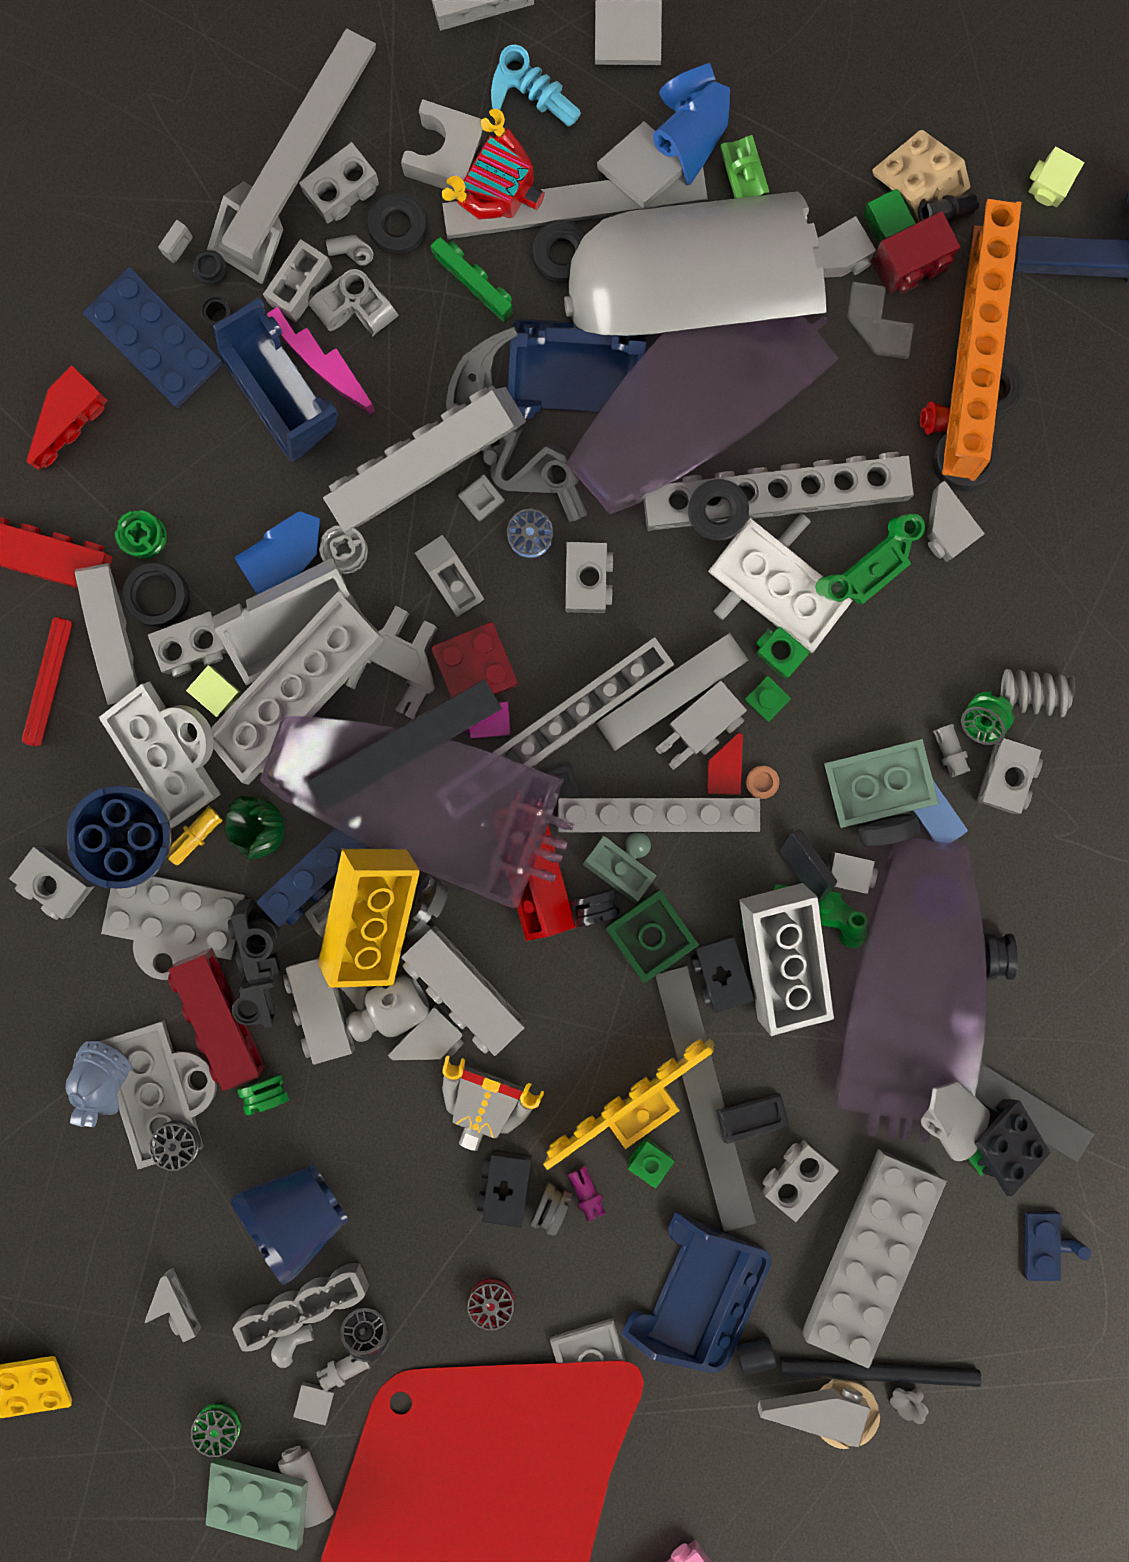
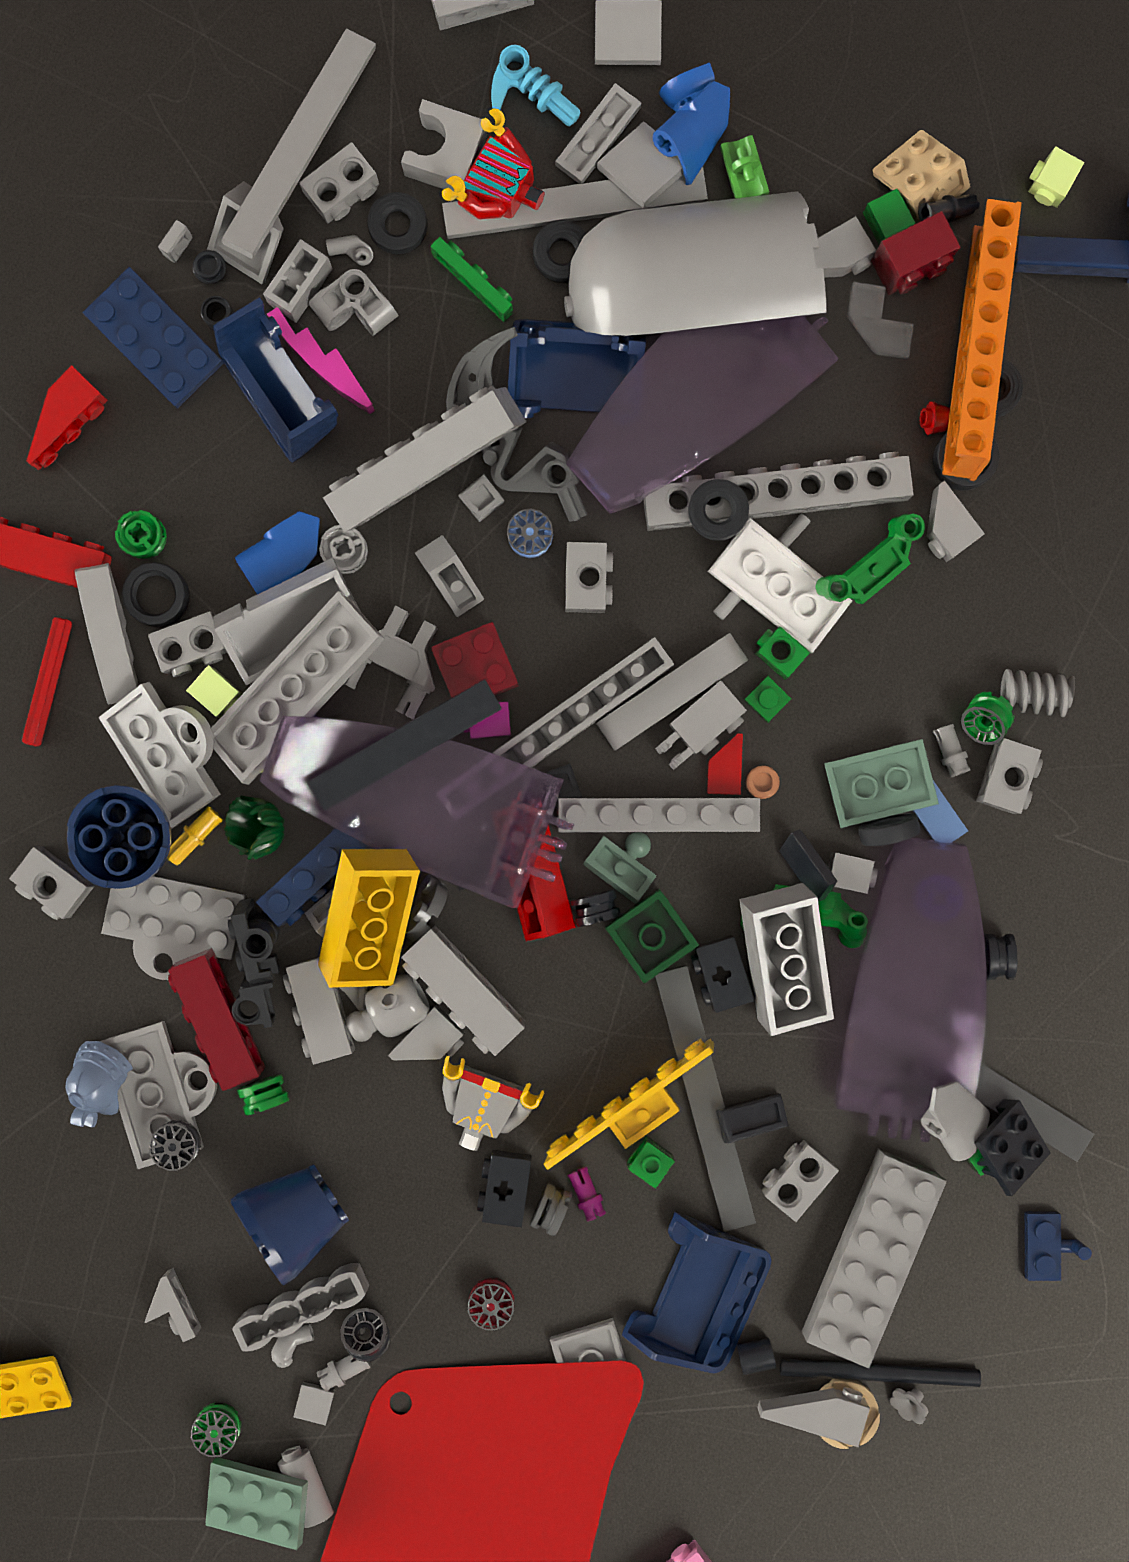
(598, 134): none -> light grey plate

